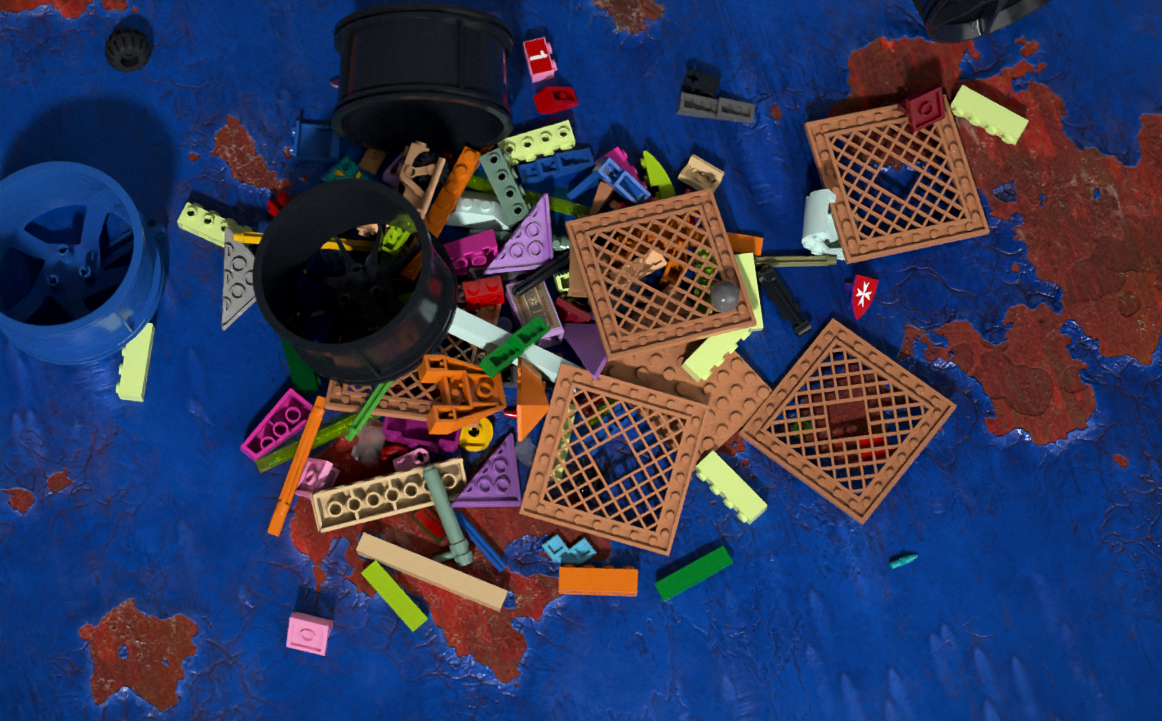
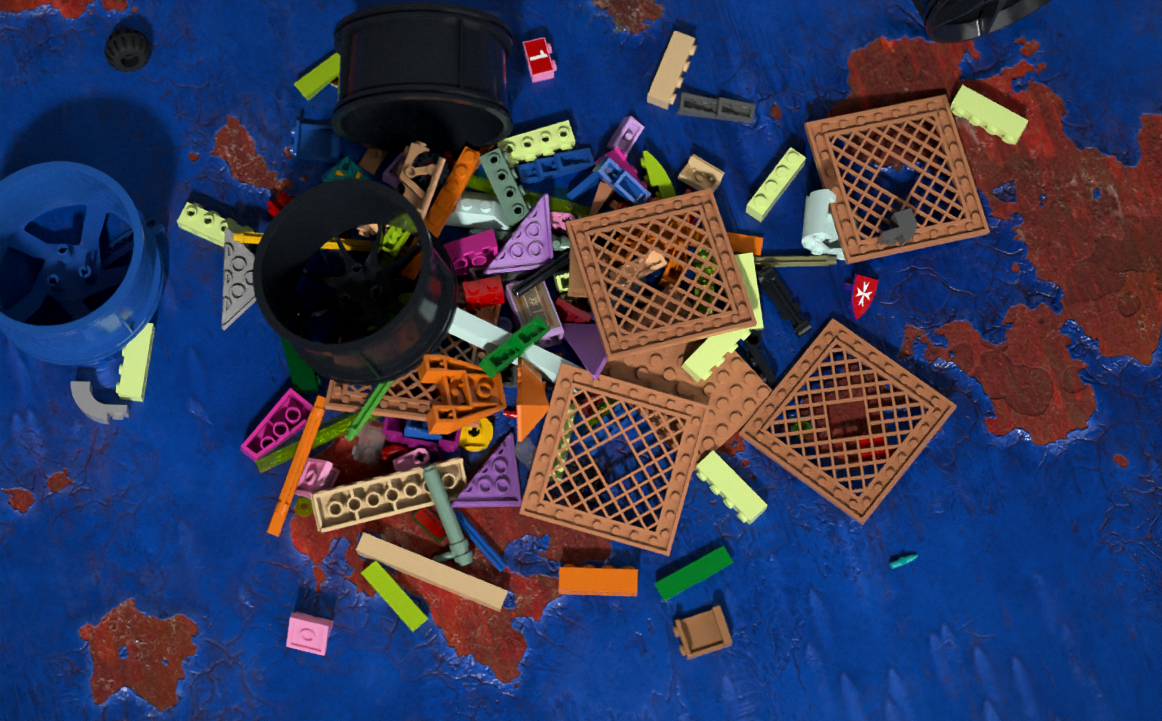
(83, 396): none -> light grey arch
(304, 513): none -> clear neon green plate
(319, 77): none -> lime slope
(419, 430): none -> blue slope
(555, 99): red slope -> none
(558, 221): none -> bright pink piece
(561, 553): medium azure tile -> none
(626, 134): none -> lavender slope
(671, 69): none -> tan brick
(702, 633): none -> medium nougat panel
(703, 85): black piece -> none
(724, 296): dark grey hair -> none
(757, 360): none -> black plate
(775, 184): none -> yellowish green brick
(903, 229): none -> dark grey brick
(923, 108): dark red bracket -> none

